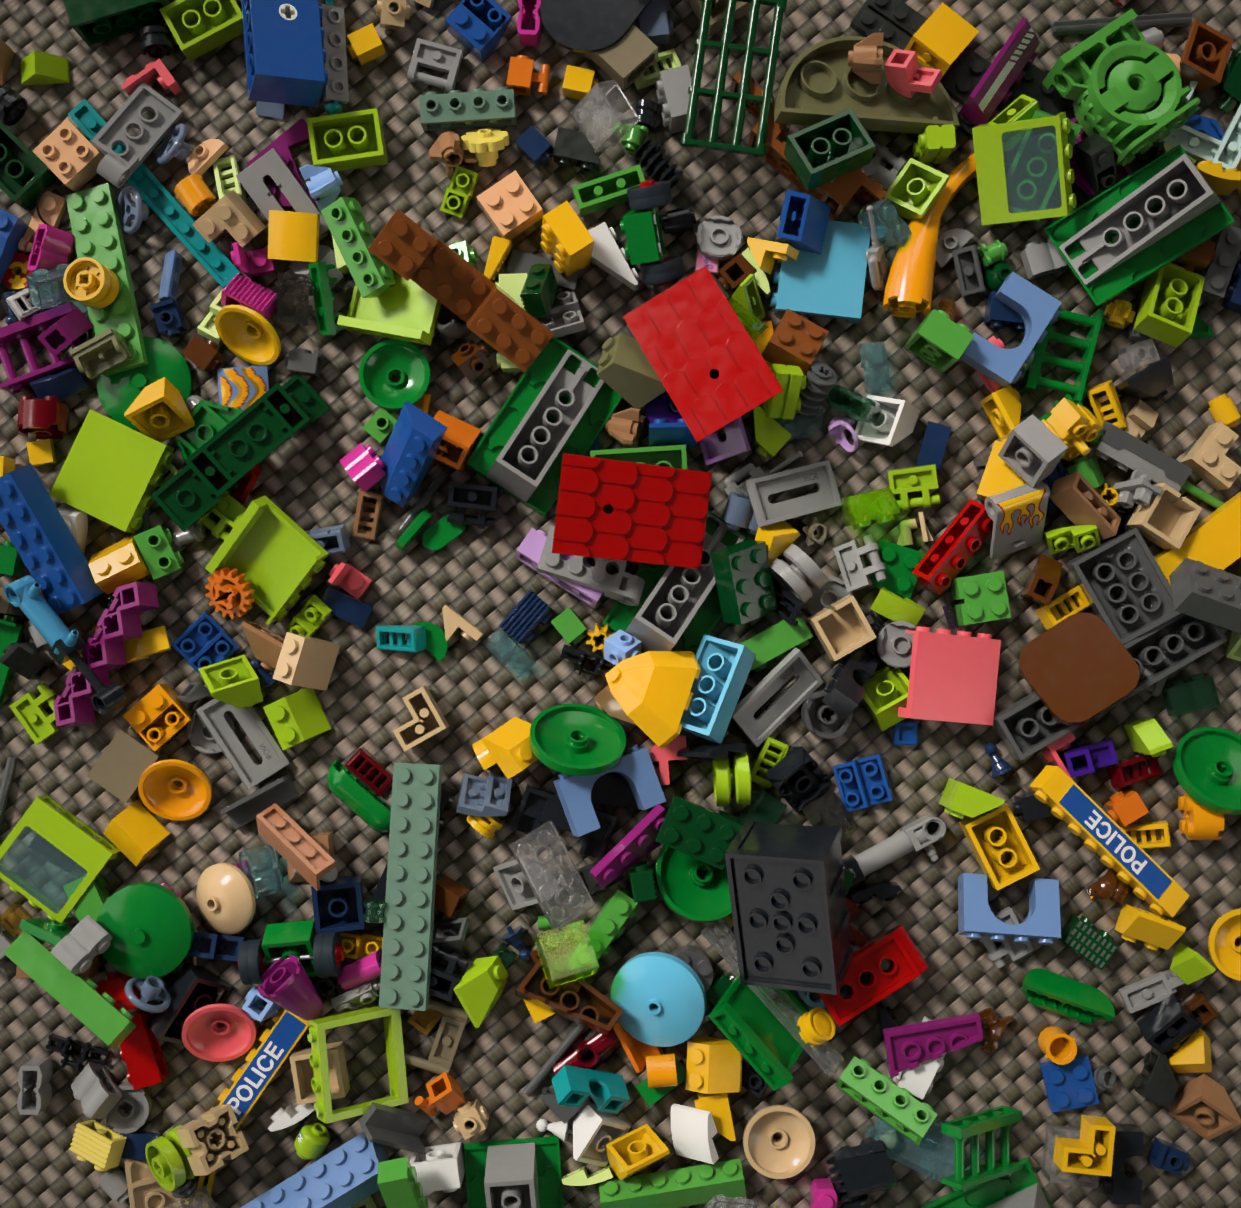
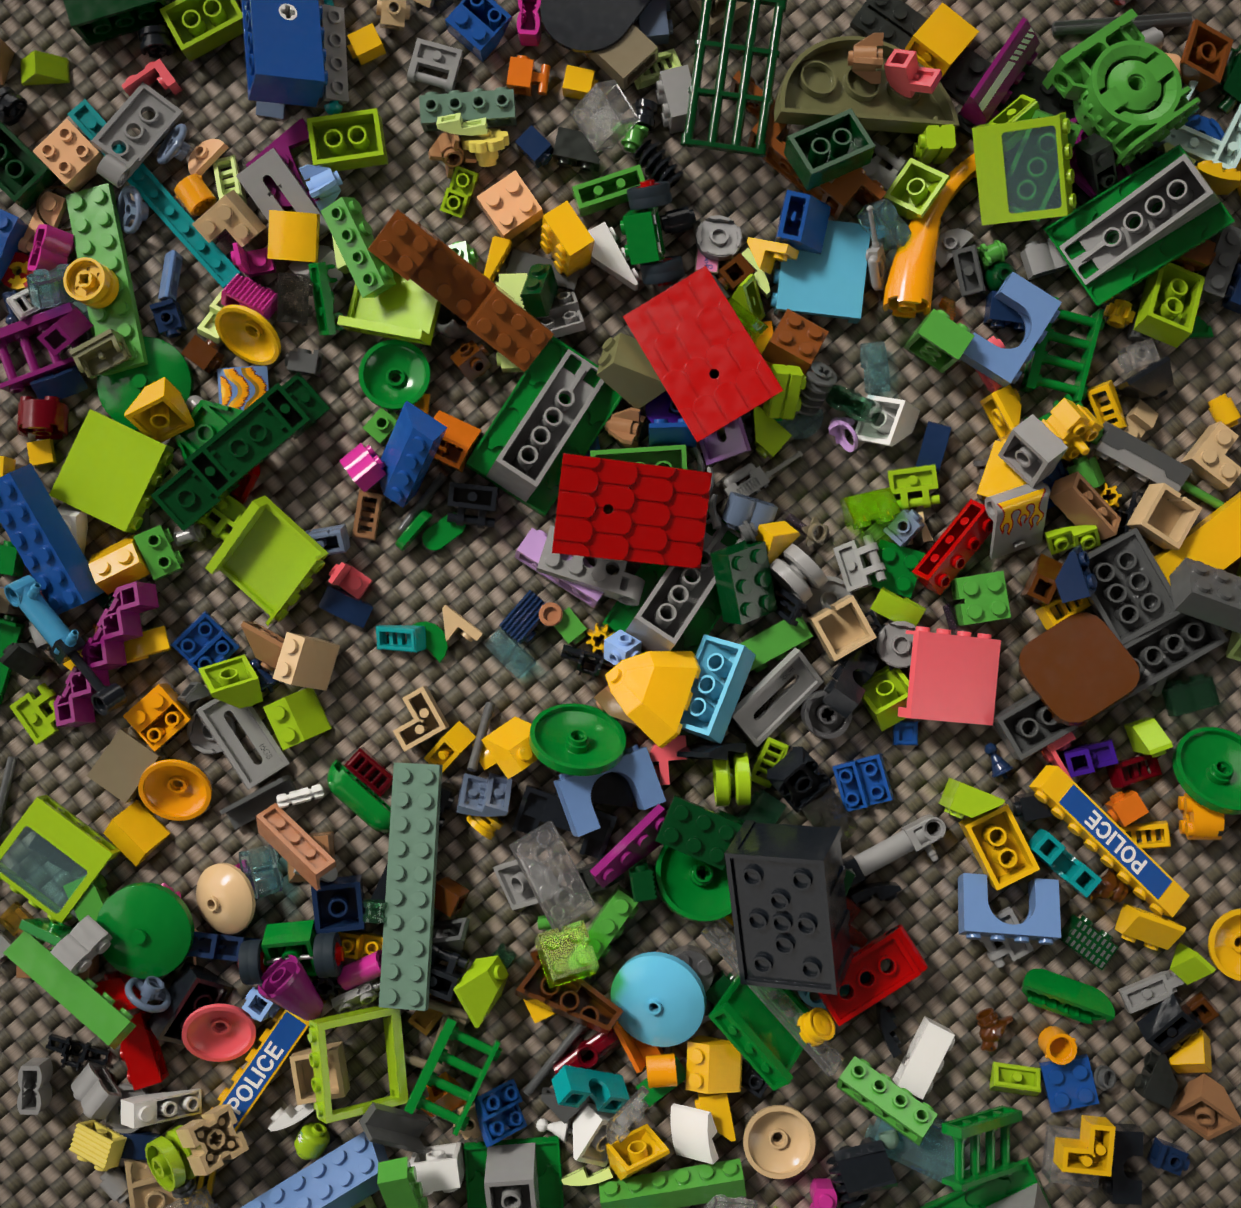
(160, 1107): none -> white slope
(221, 584): orange gear -> none
(300, 796): none -> white axle
(309, 618): lime slope -> none
(429, 1078): none -> green fence
(450, 746): none -> yellow slope
(455, 125): none -> yellowish green slope
(481, 733): none -> dark grey bar
(499, 1112): none -> blue slope
(515, 939): dark blue piece -> none
(550, 614): none -> nougat tile
(629, 1113): none -> clear slope
(715, 520): none -> light grey piece
(748, 531): none -> dark grey plate
(816, 473): light grey piece -> none
(914, 526): none -> brick
(921, 1041): magenta wing -> none
(1015, 1079): none -> lime slope
(1062, 863): none -> teal arch
(1075, 577): none -> dark blue slope
(1137, 489): light grey hips -> none

